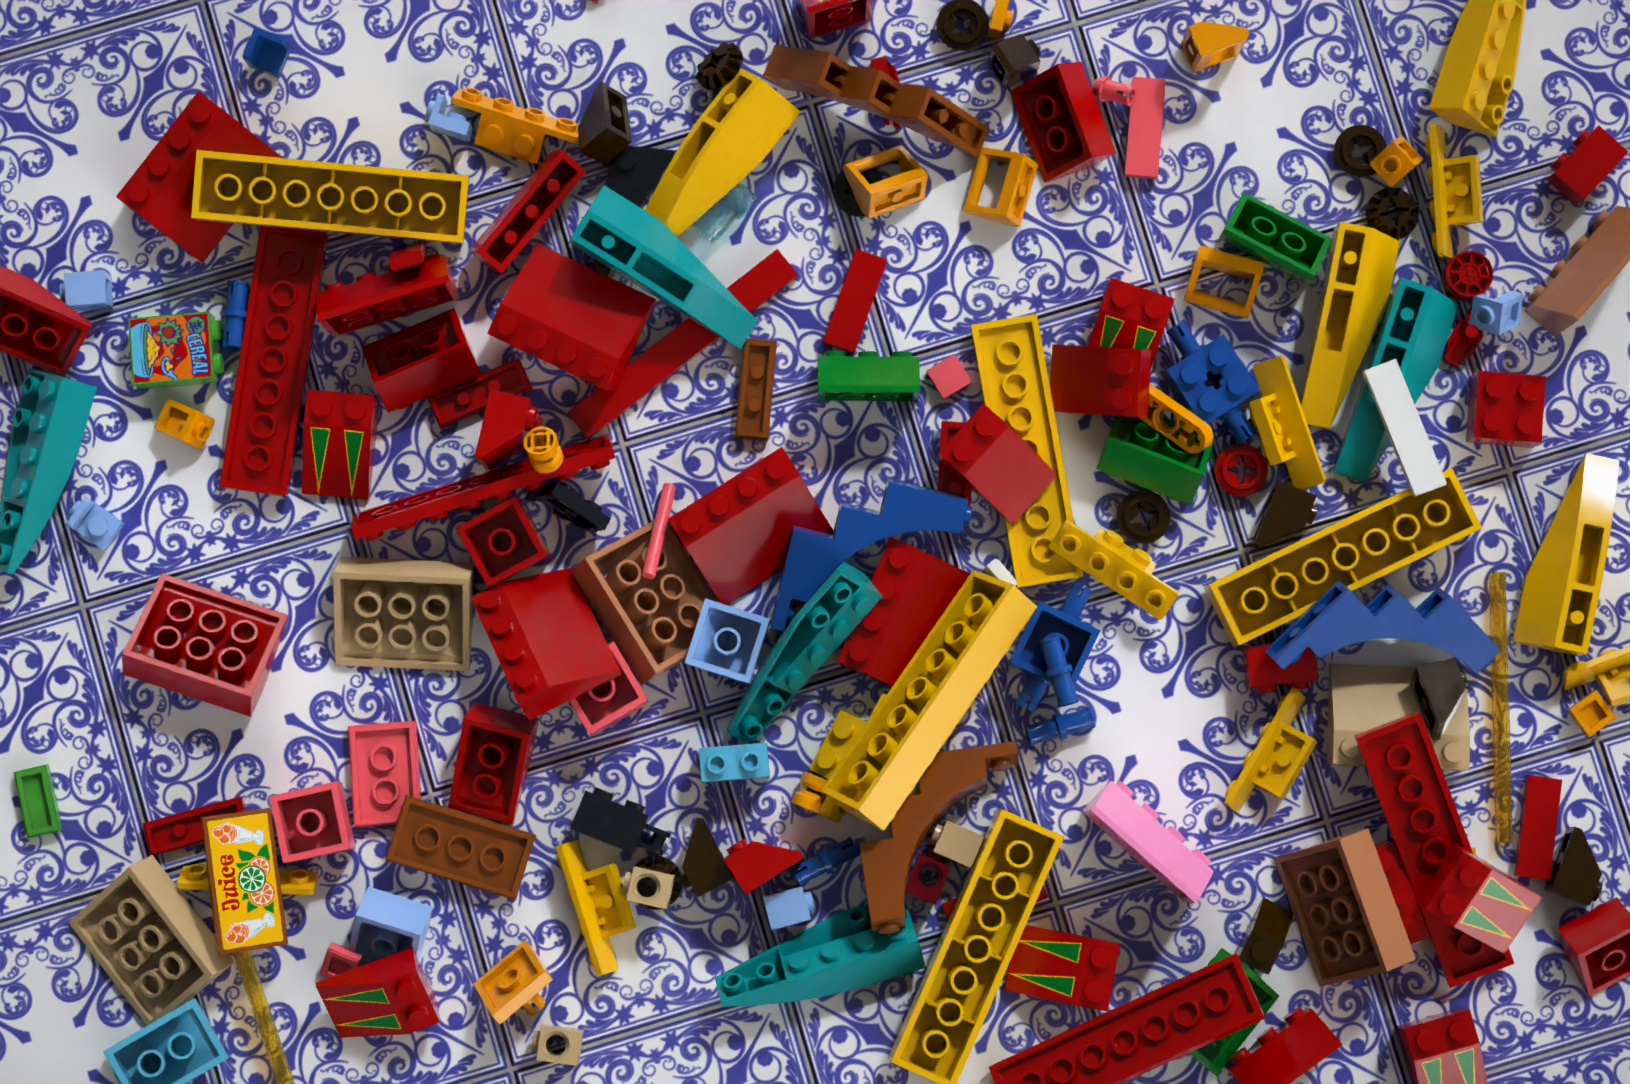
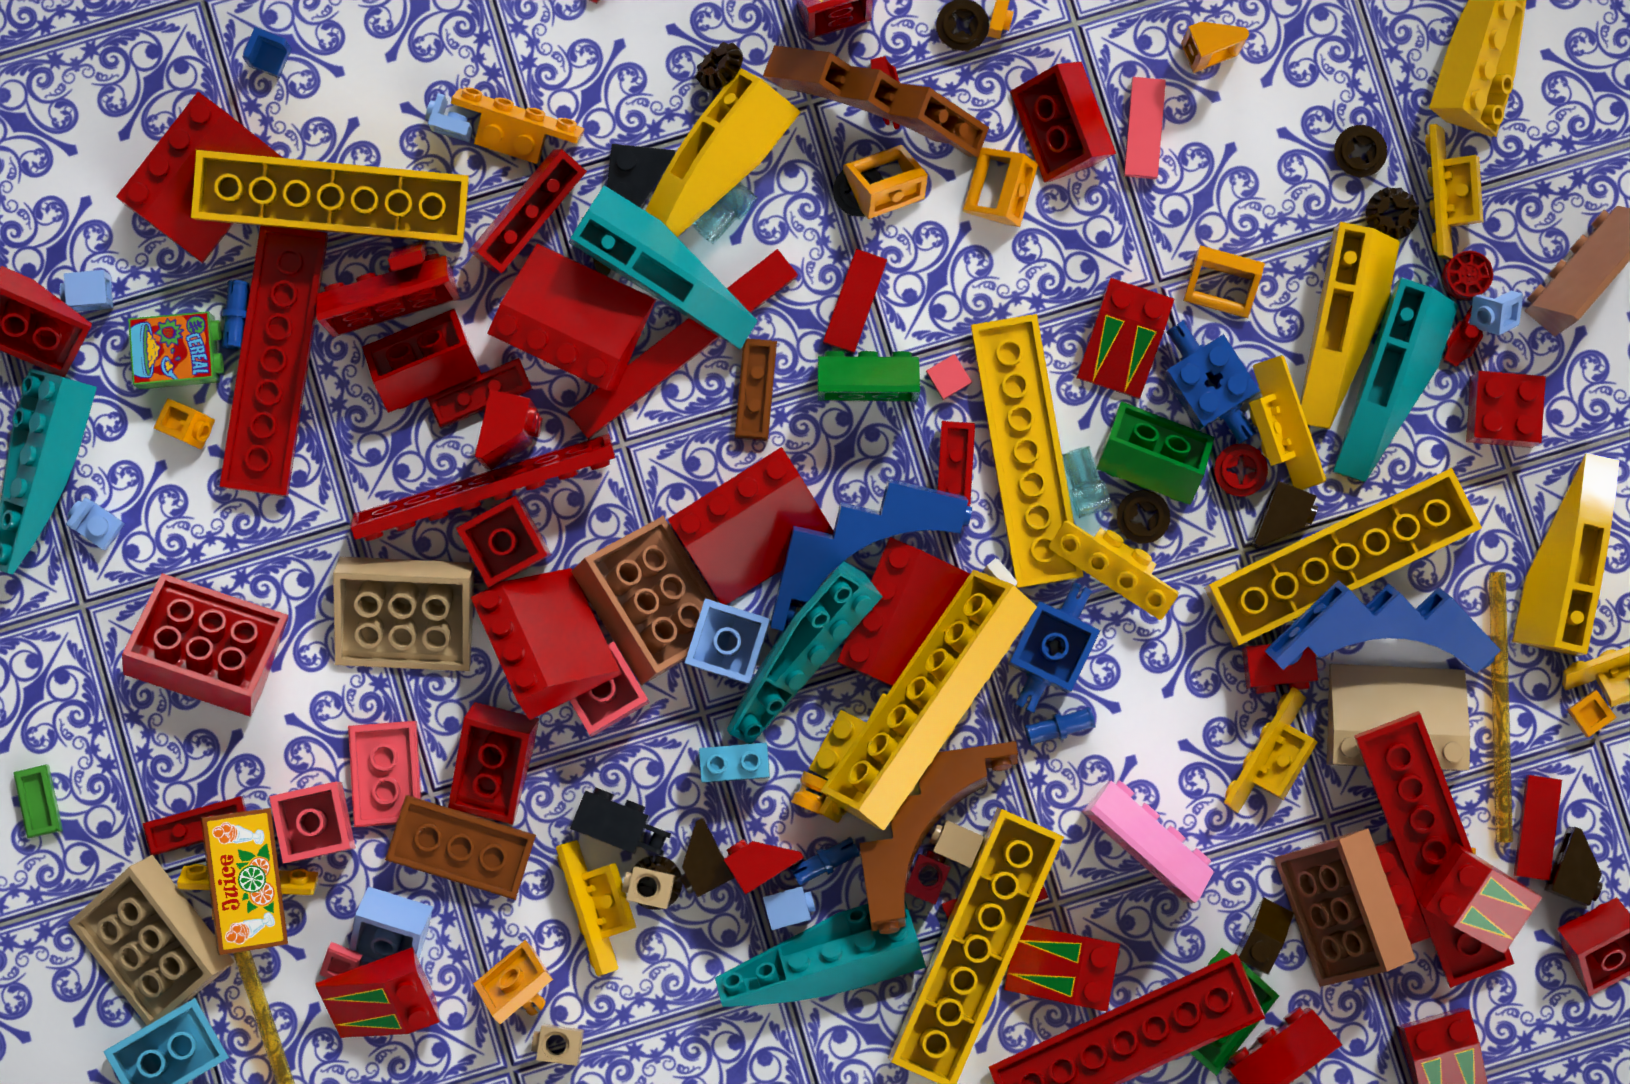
(339, 444): red slope -> none
(543, 449): light orange wheel -> none
(570, 507): black wing -> none
(605, 125): dark brown slope -> none
(659, 531): coral bar -> none
(996, 464): red slope -> none
(1013, 59): dark brown slope -> none
(1059, 671): blue pin -> none
(1087, 491): none -> clear light blue piece
(1100, 380): red slope -> none
(1113, 91): coral pin -> none
(1183, 416): light orange beam -> none
(1276, 239): green slope -> none
(1396, 161): light orange bracket -> none
(1404, 428): white tile -> none
(1438, 693): dark brown slope -> none
(1587, 165): red brick -> none

